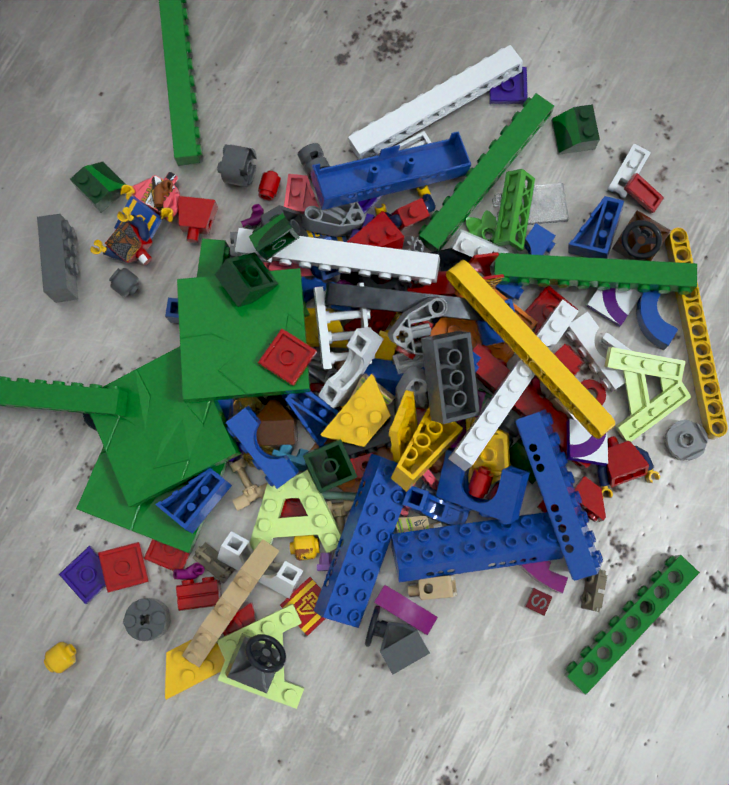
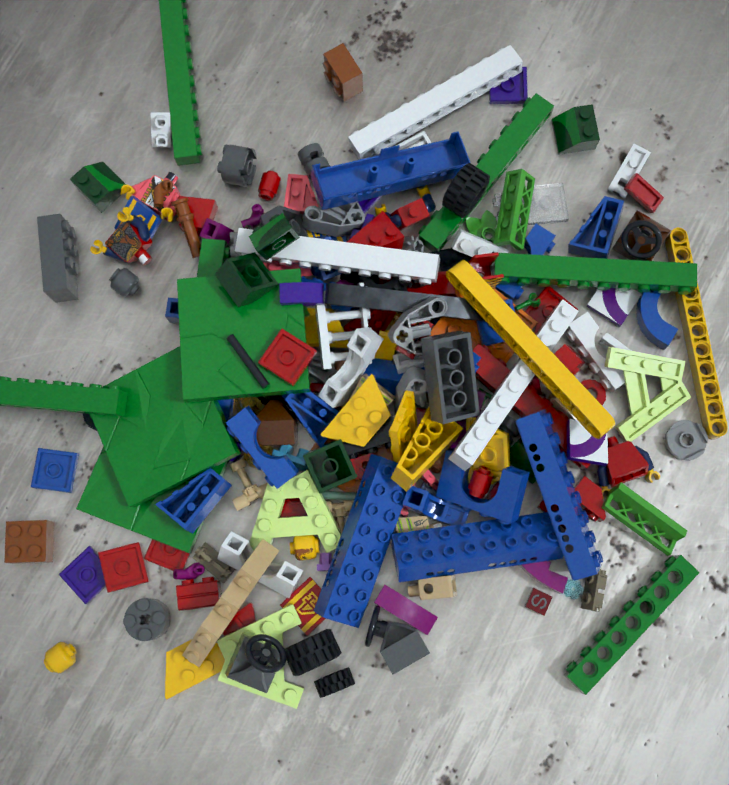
(29, 542): none -> dark orange brick
(54, 470): none -> blue tile
(160, 129): none -> white hips
(185, 218): none -> dark orange pin
(216, 231): none -> magenta brick
(248, 361): none -> black bar
(301, 293): none -> dark purple slope
(312, 652): none -> black tyre
(334, 682): none -> black tyre
(343, 72): none -> dark orange brick
(465, 190): none -> black tyre
(529, 302): none -> green hand
(578, 589): none -> clear light blue plate
(644, 514): none -> bright green fence

